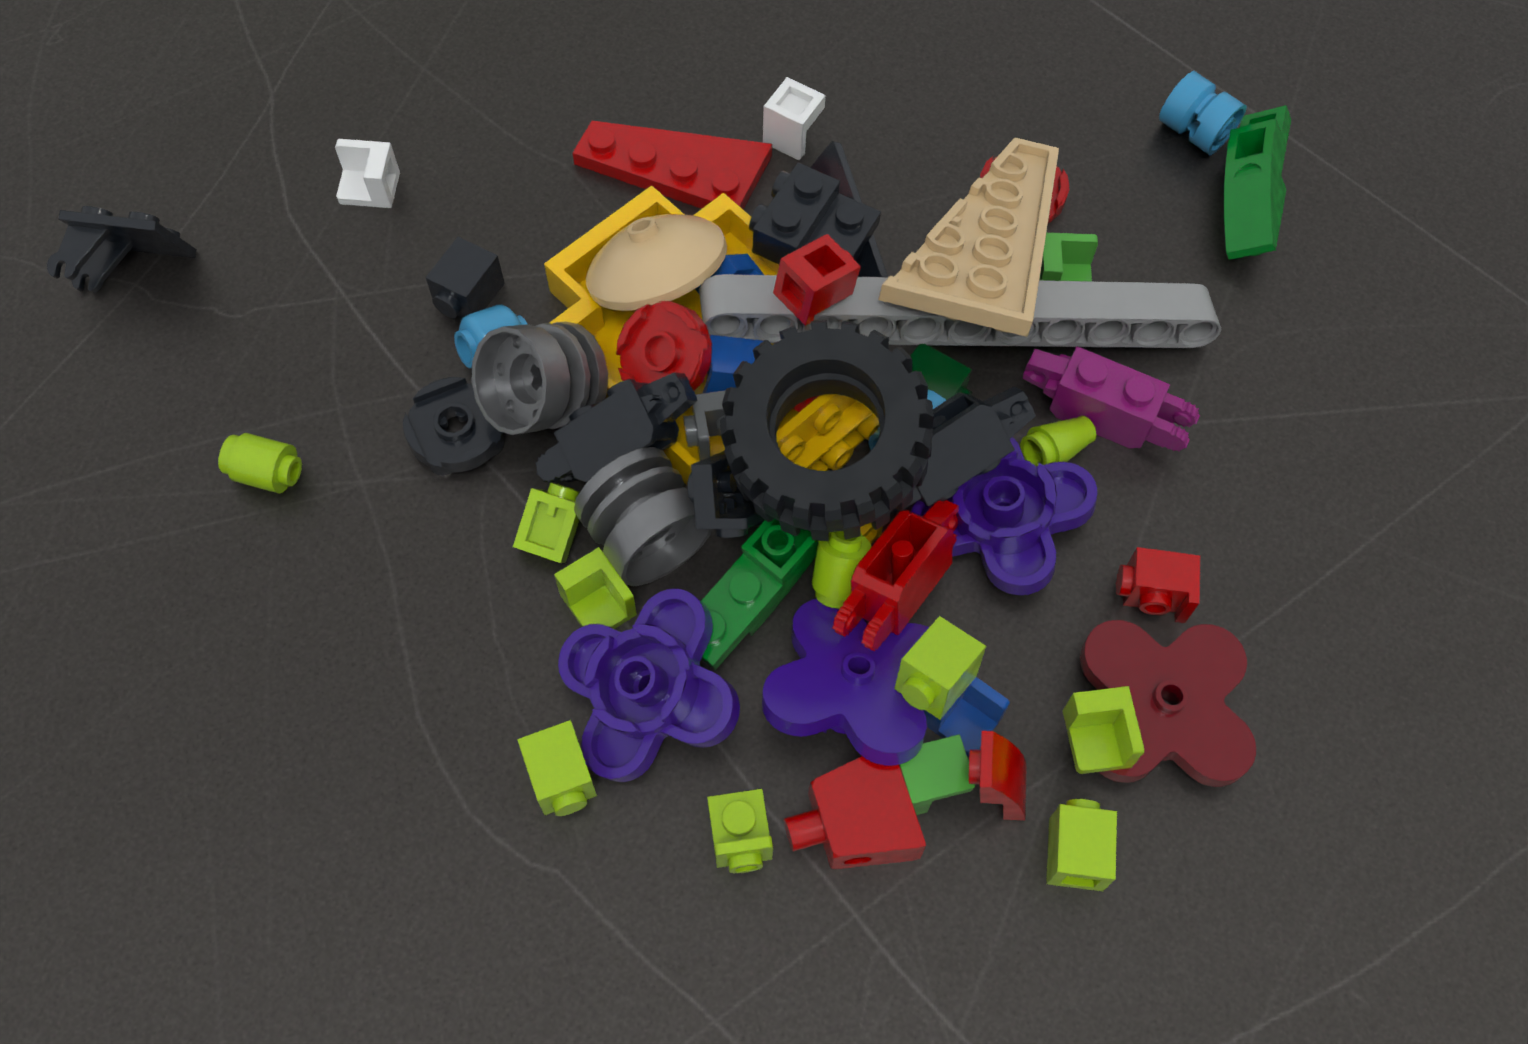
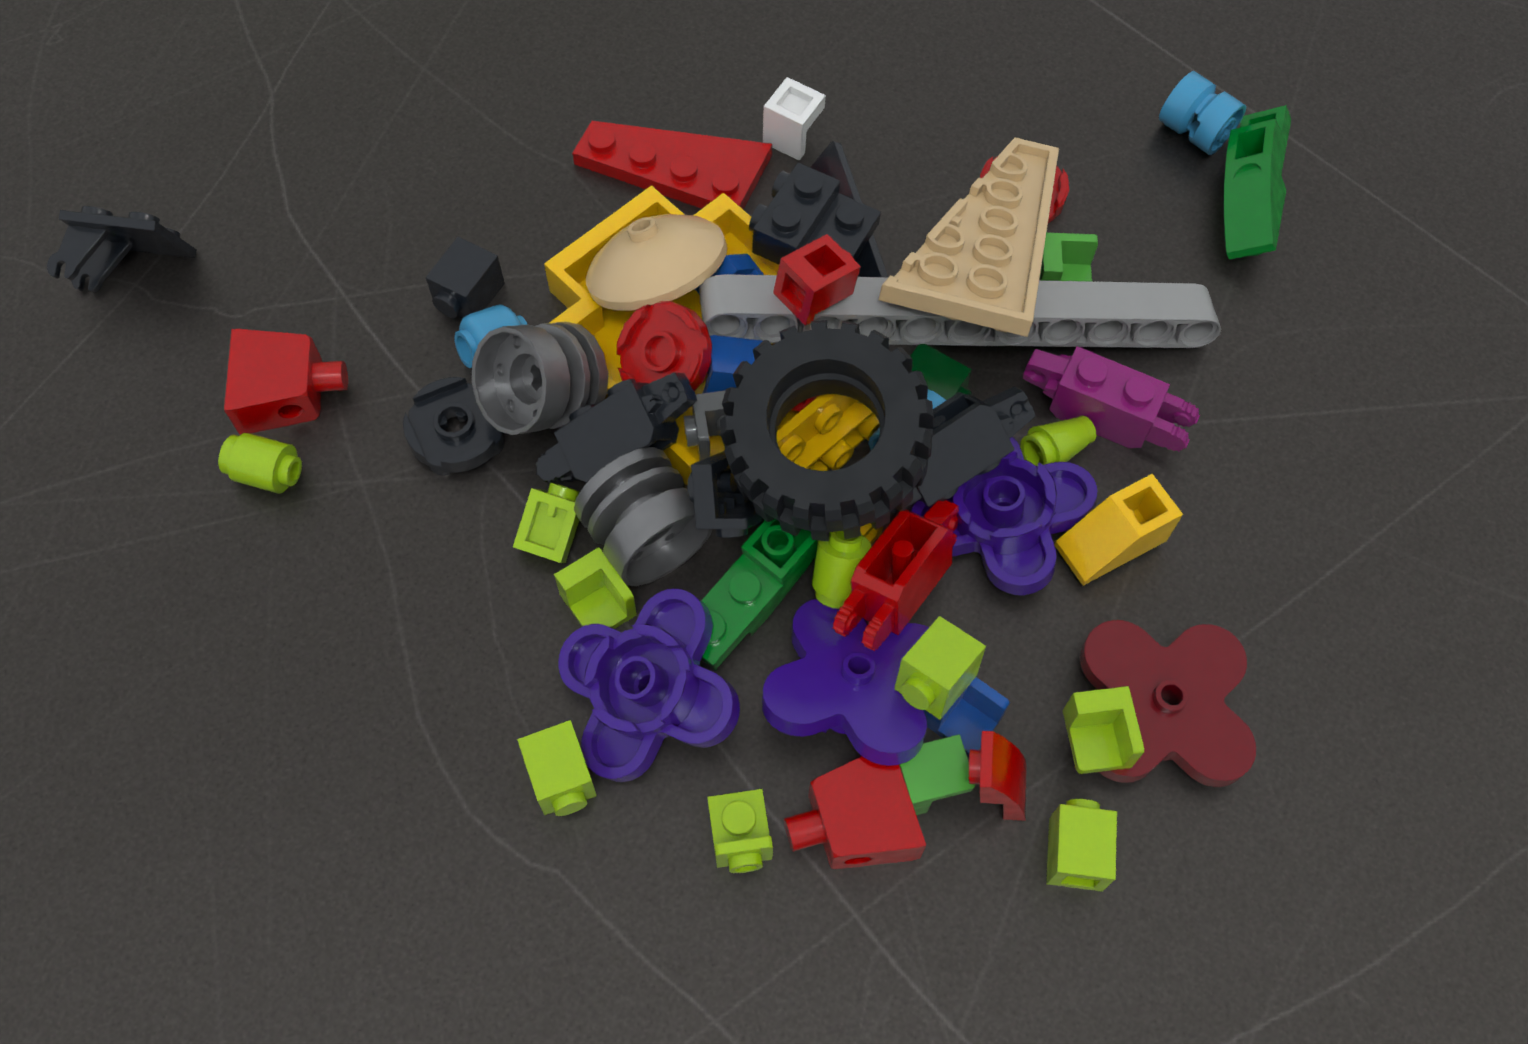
(277, 380): none -> red torso
(368, 173): white panel -> none
(1119, 529): none -> yellow slope
(1161, 582): red brick -> none

